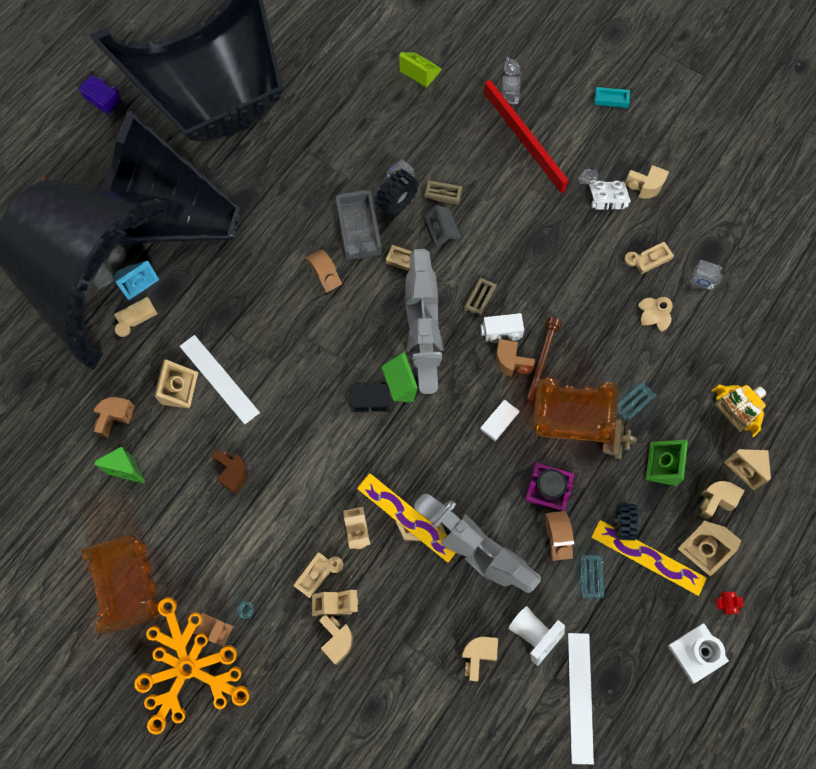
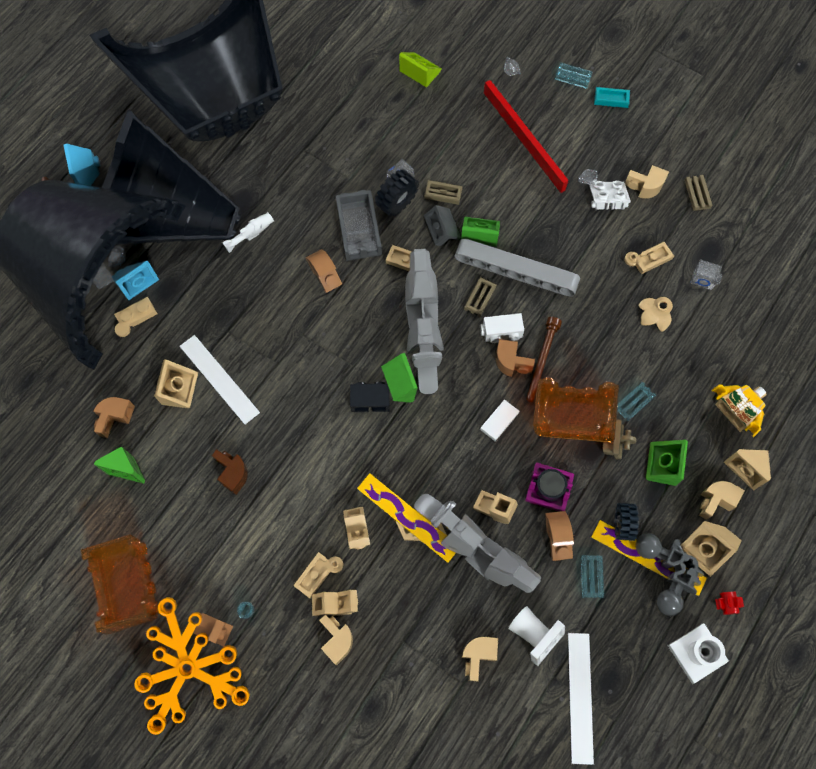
(82, 164): none -> medium azure slope
(100, 94): dark purple brick -> none
(251, 230): none -> white animal
(481, 230): none -> bright green slope
(498, 507): none -> tan brick
(511, 89): clear brick -> none
(517, 267): none -> light grey beam
(573, 78): none -> clear light blue tile
(670, 601): none -> dark grey piece
(698, 181): none -> dark tan tile

